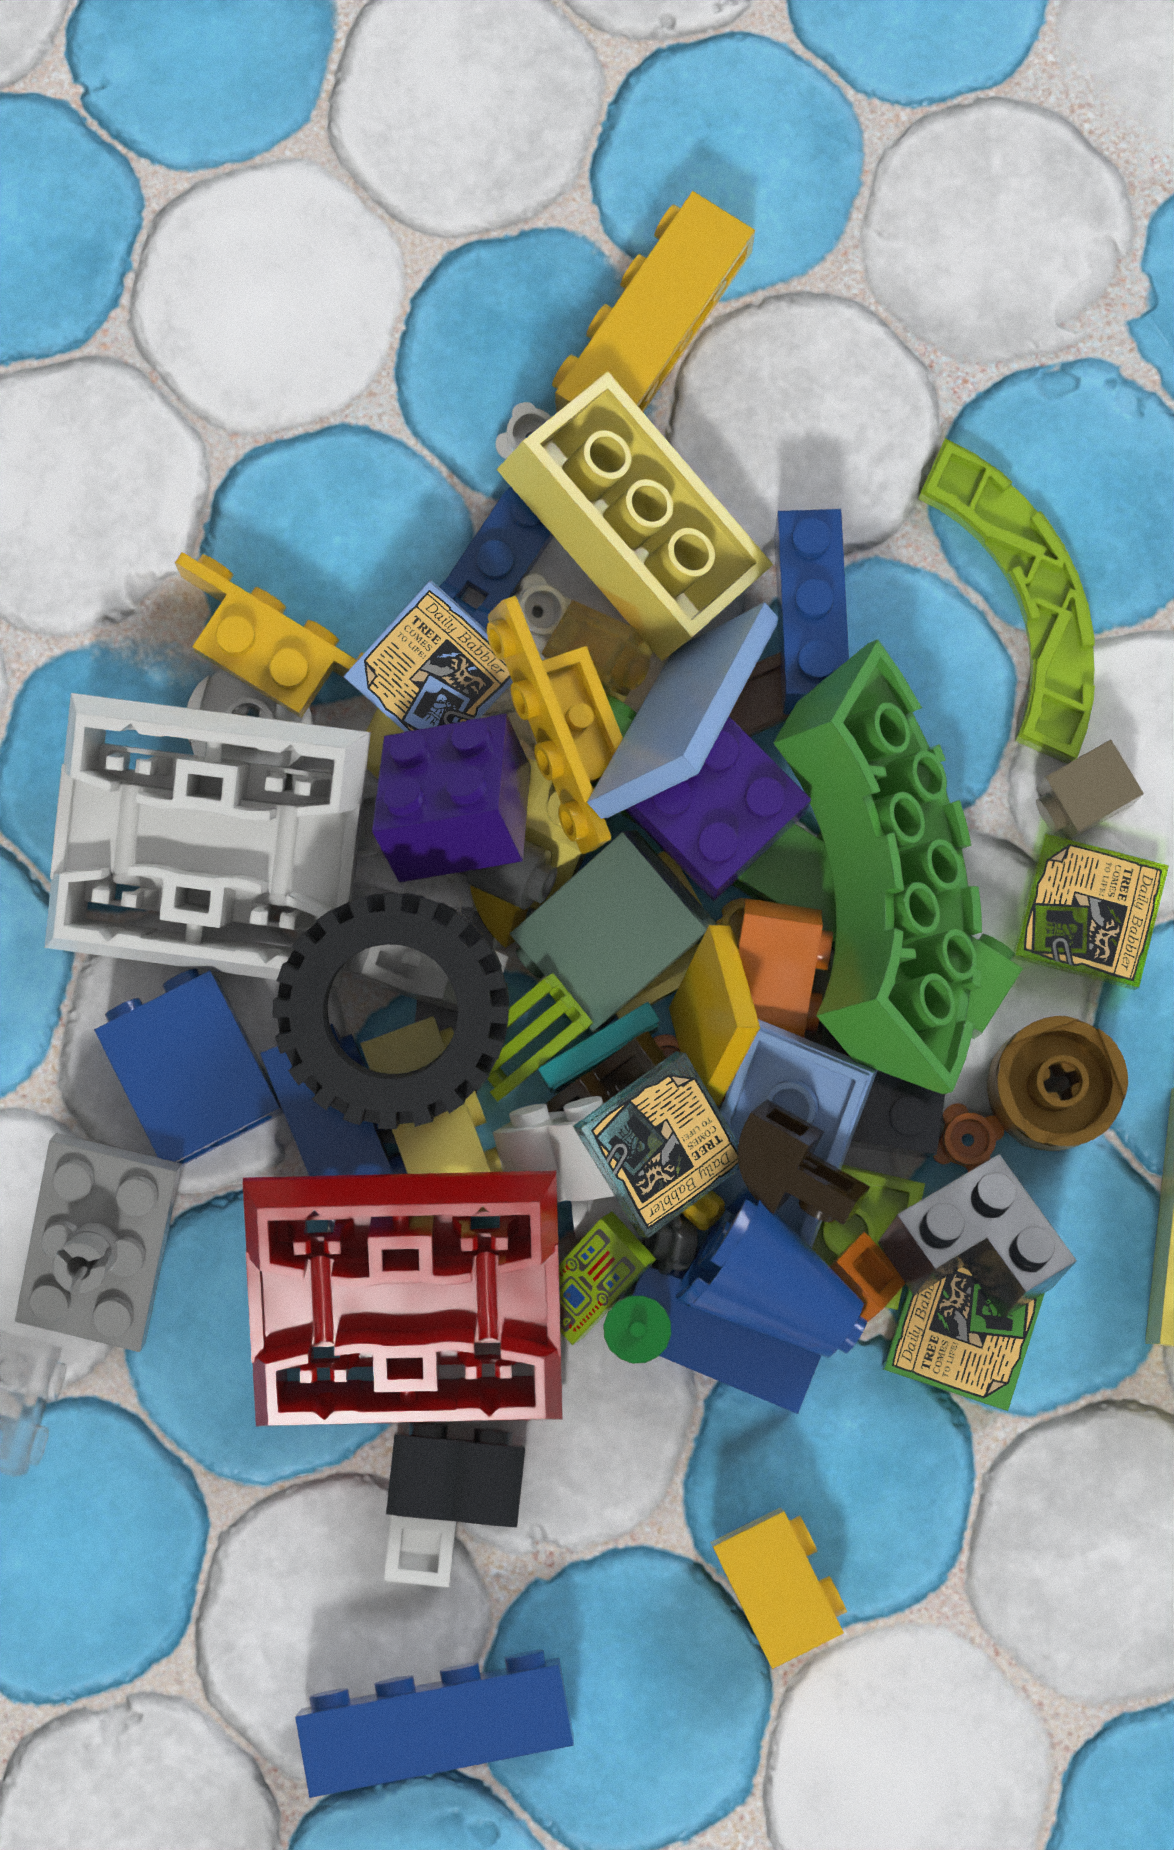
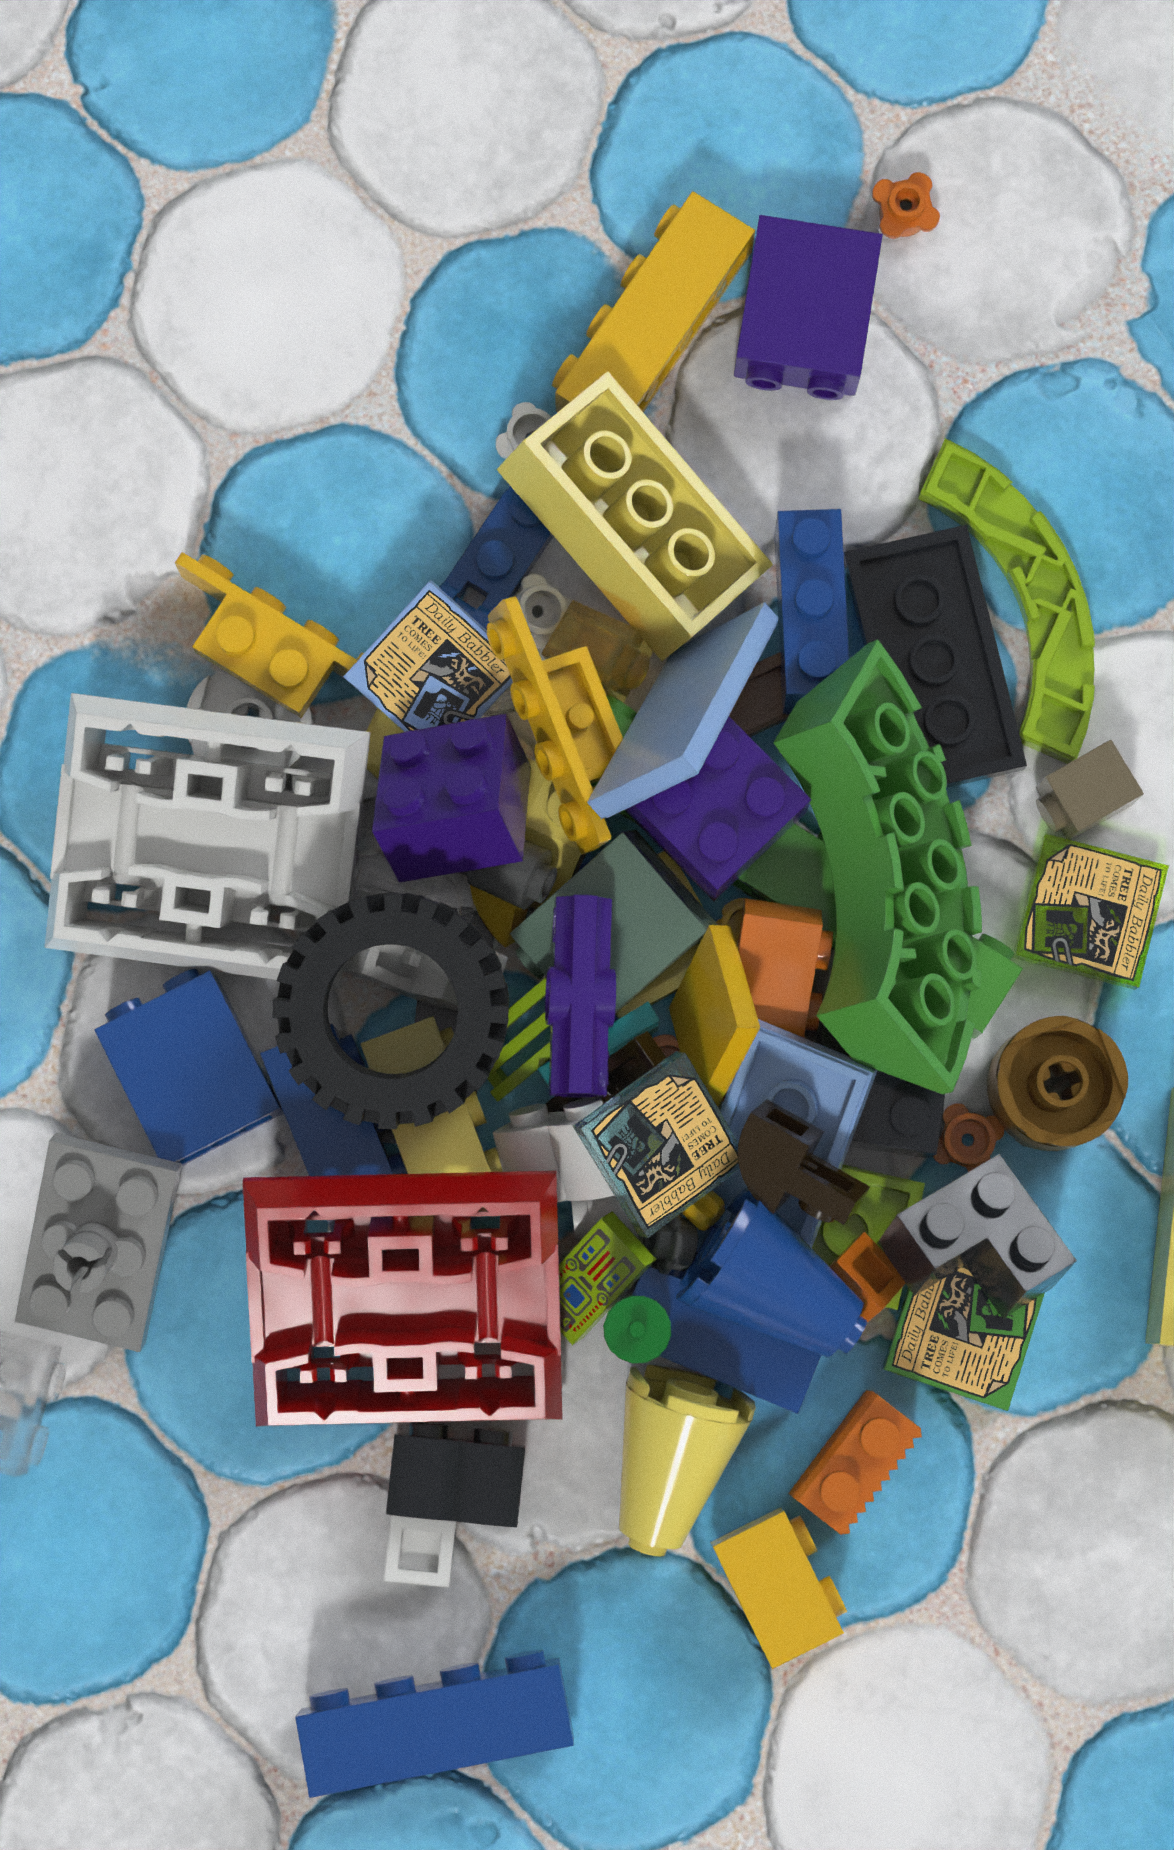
(580, 996): none -> dark purple piece
(674, 1452): none -> light yellow cone
(807, 307): none -> dark purple panel
(855, 1462): none -> orange brick
(904, 223): none -> orange plate
(935, 624): none -> black plate

